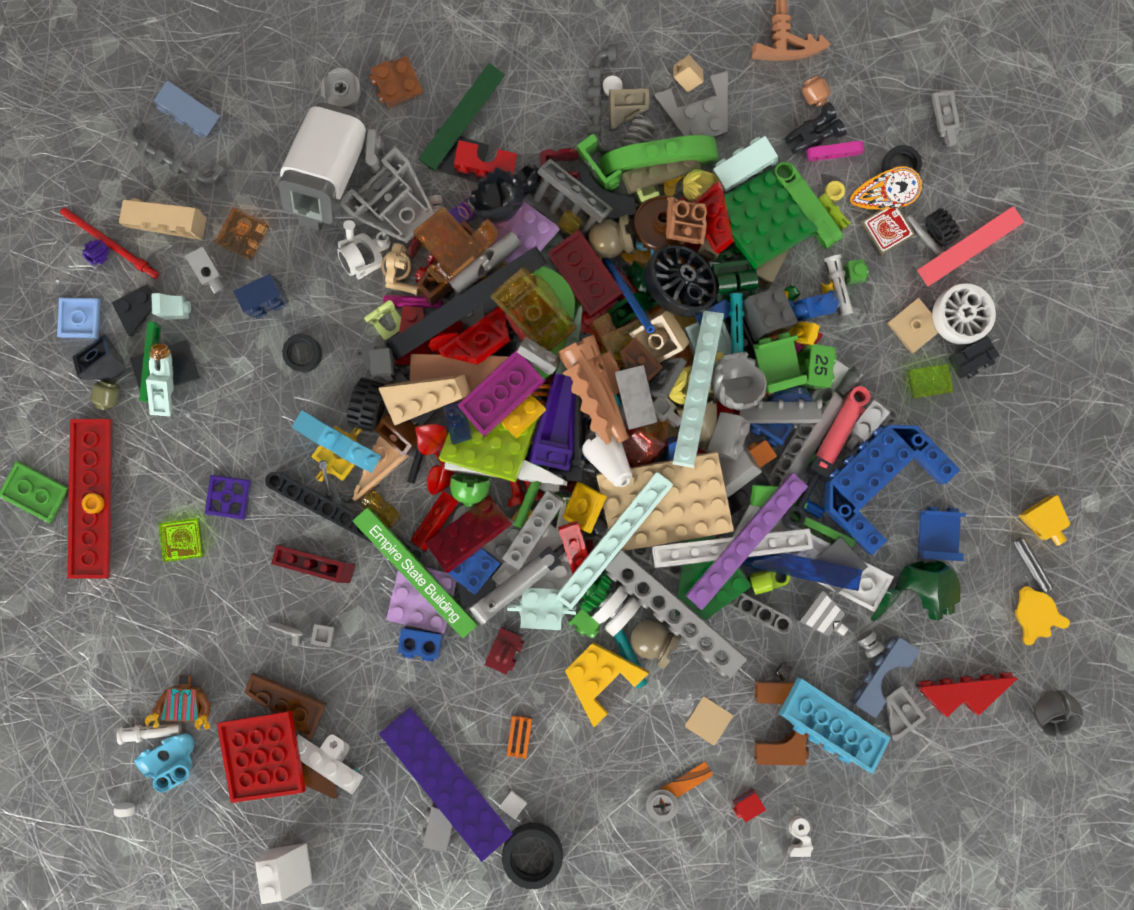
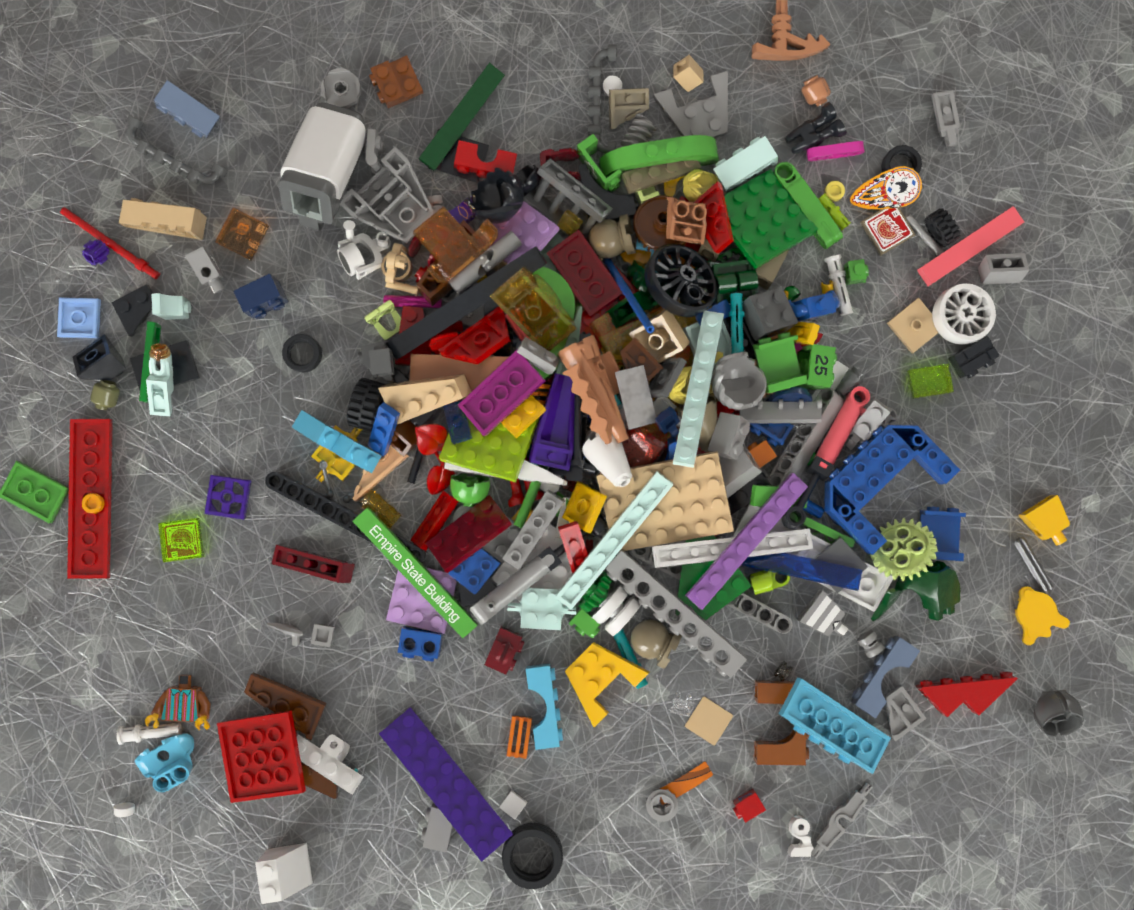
(383, 429): none -> blue plate
(545, 732): none -> medium azure arch
(667, 422): none -> dark blue plate
(834, 829): none -> light grey piece
(904, 550): none -> yellowish green gear
(1003, 268): none -> light grey brick

